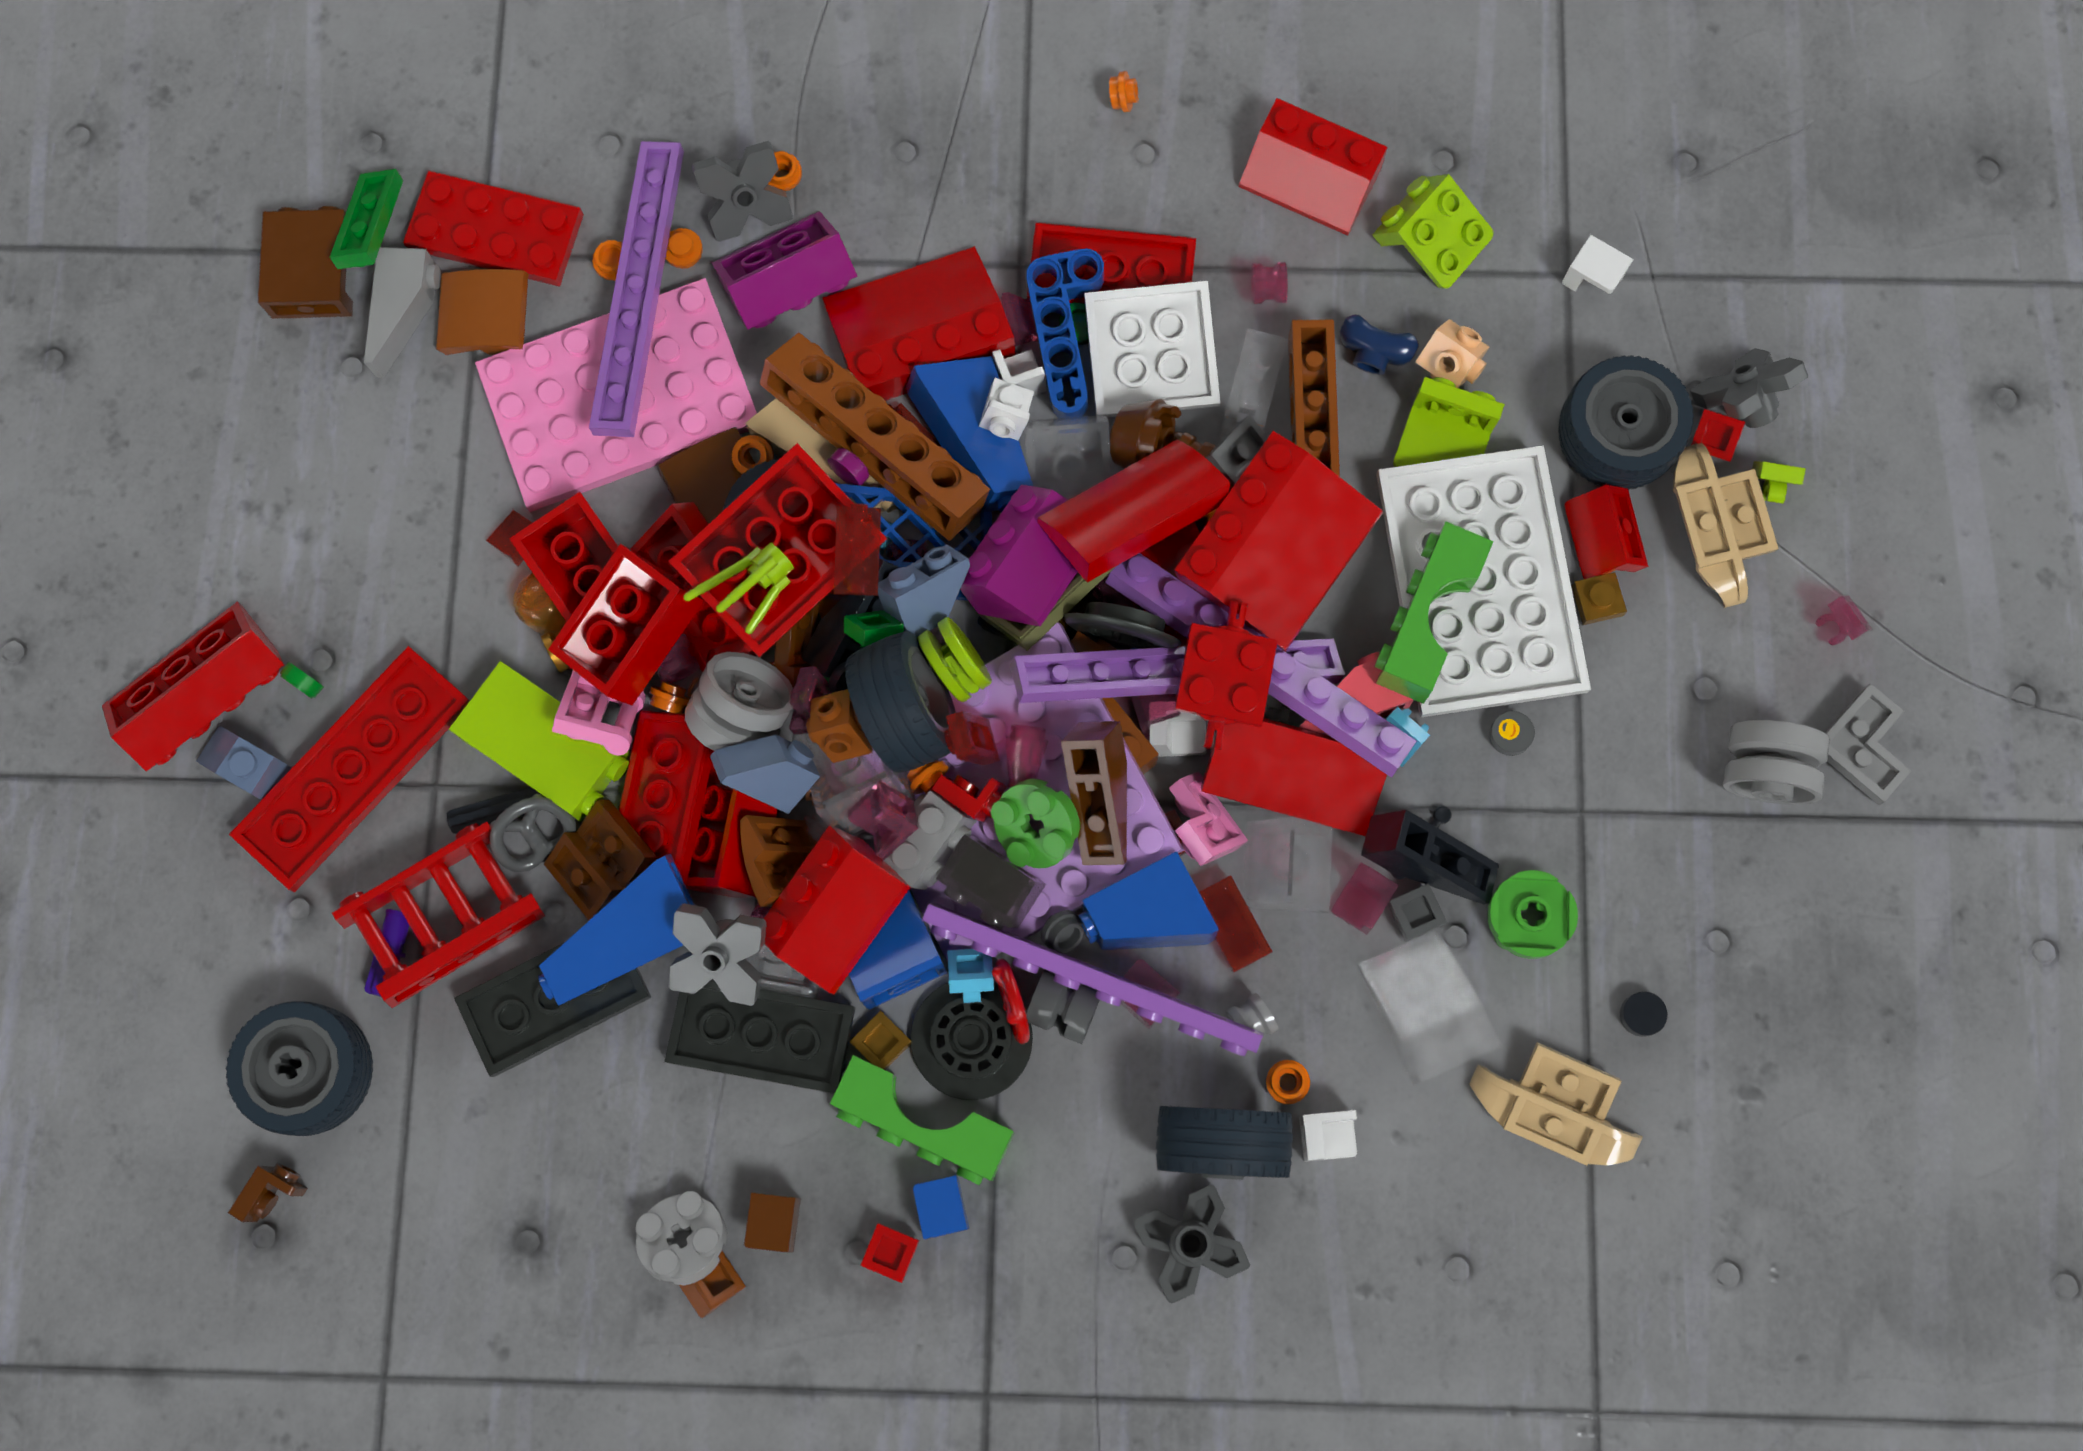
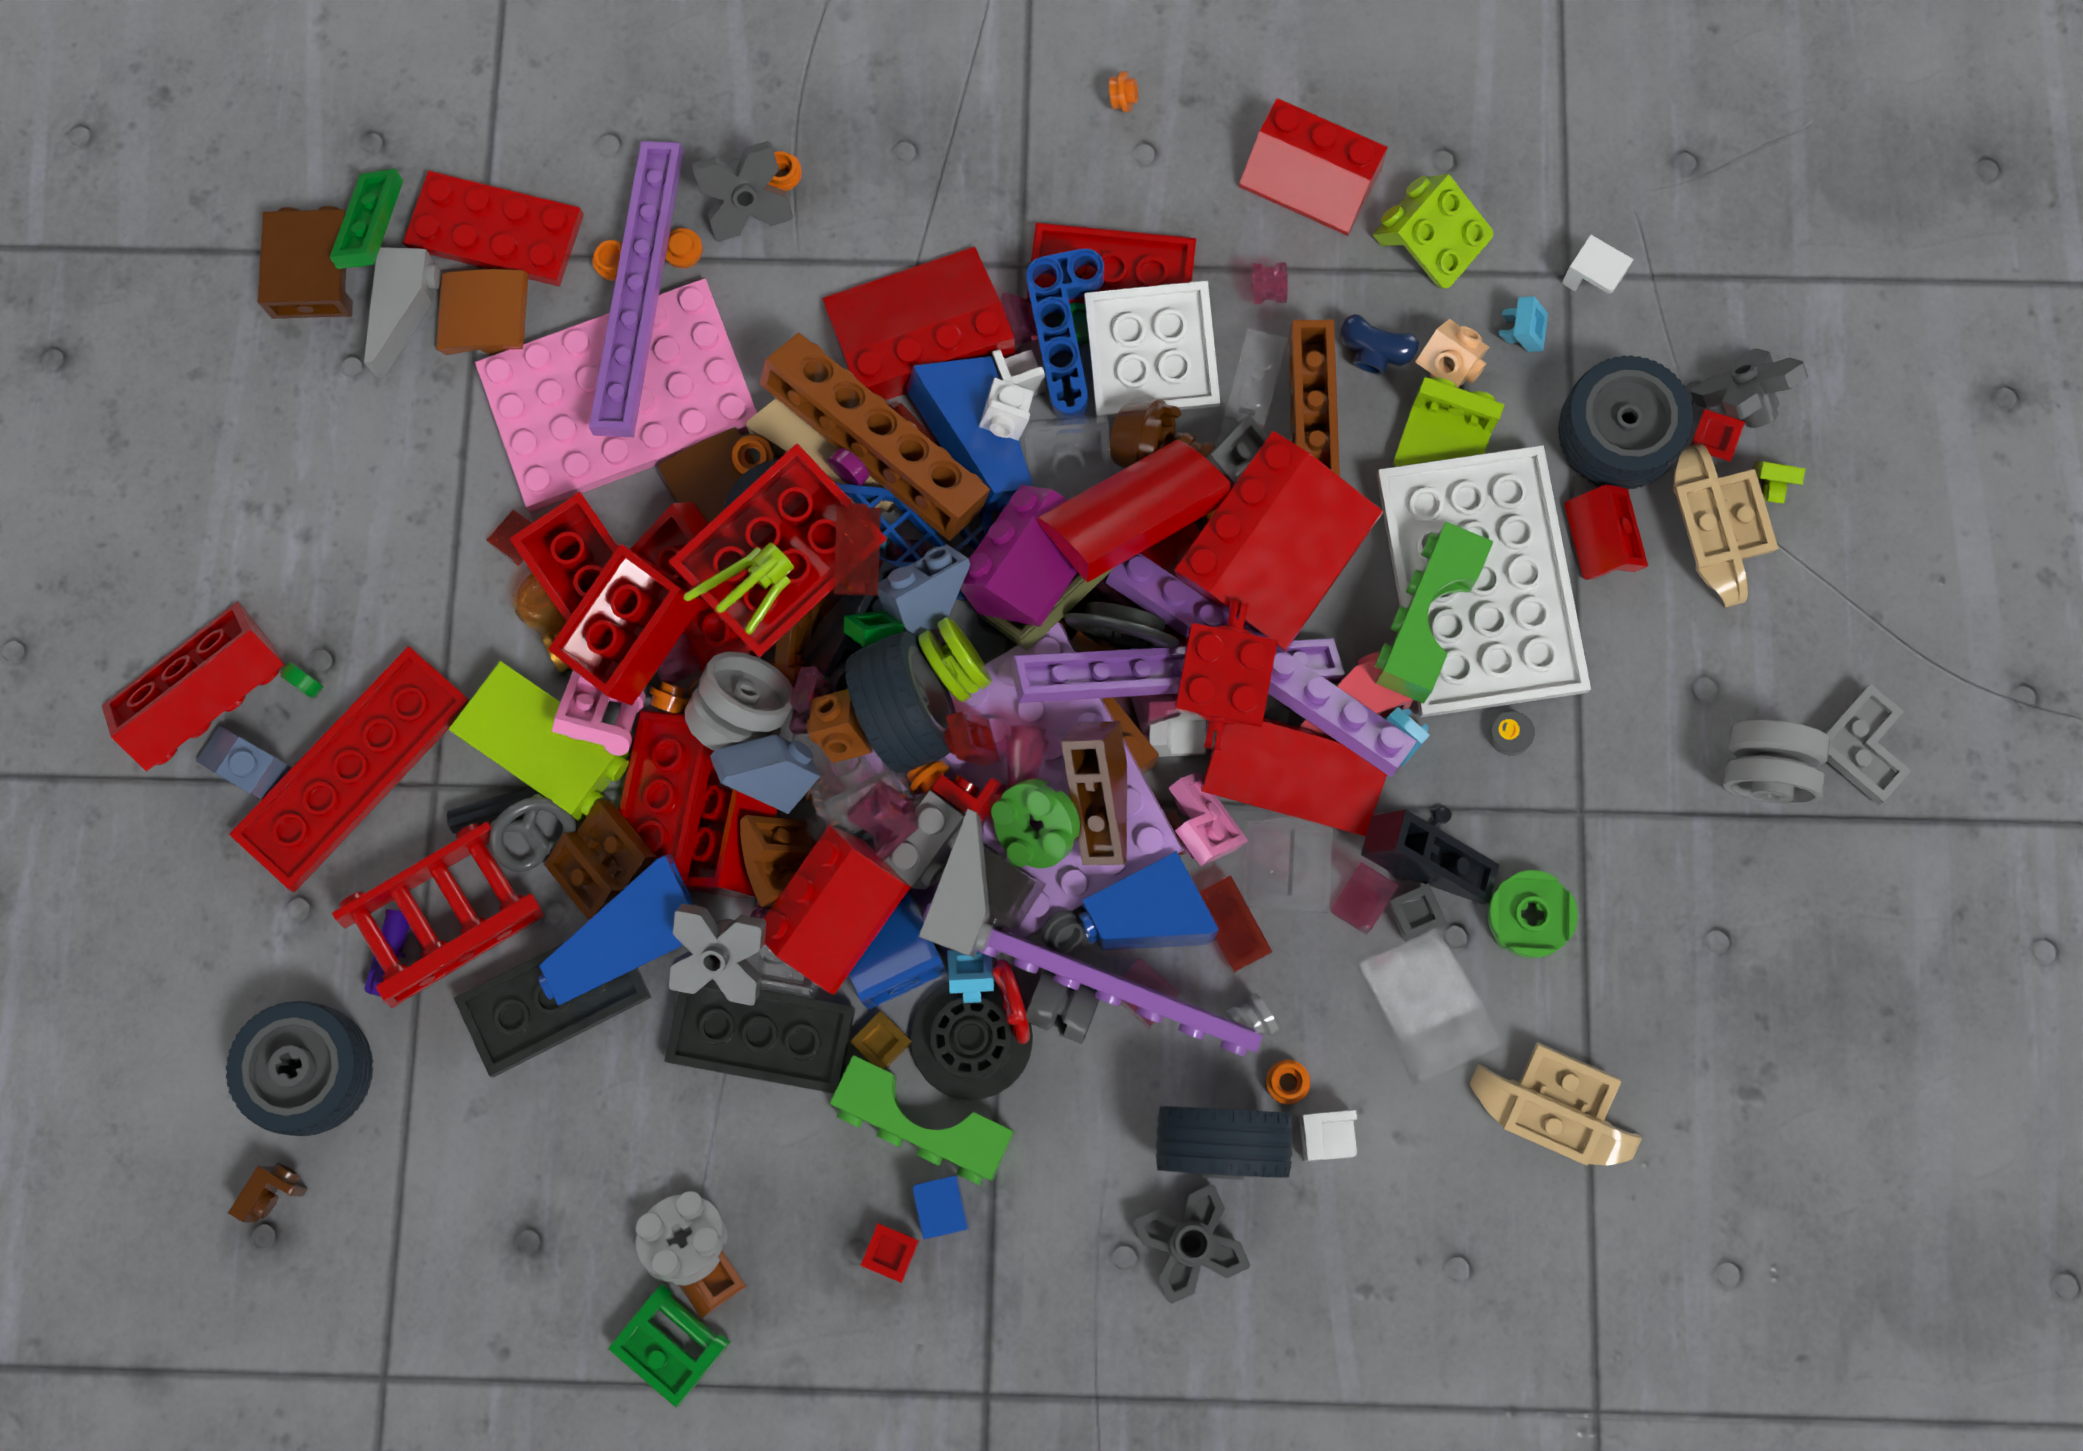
(659, 1357): none -> green plate
(772, 1222): reddish brown panel -> none
(785, 270): magenta slope -> none
(961, 901): none -> light grey slope
(1529, 326): none -> medium azure tile
(1599, 598): pearl gold plate -> none
(1643, 1014): black tile -> none
(1848, 618): clear pink tile -> none

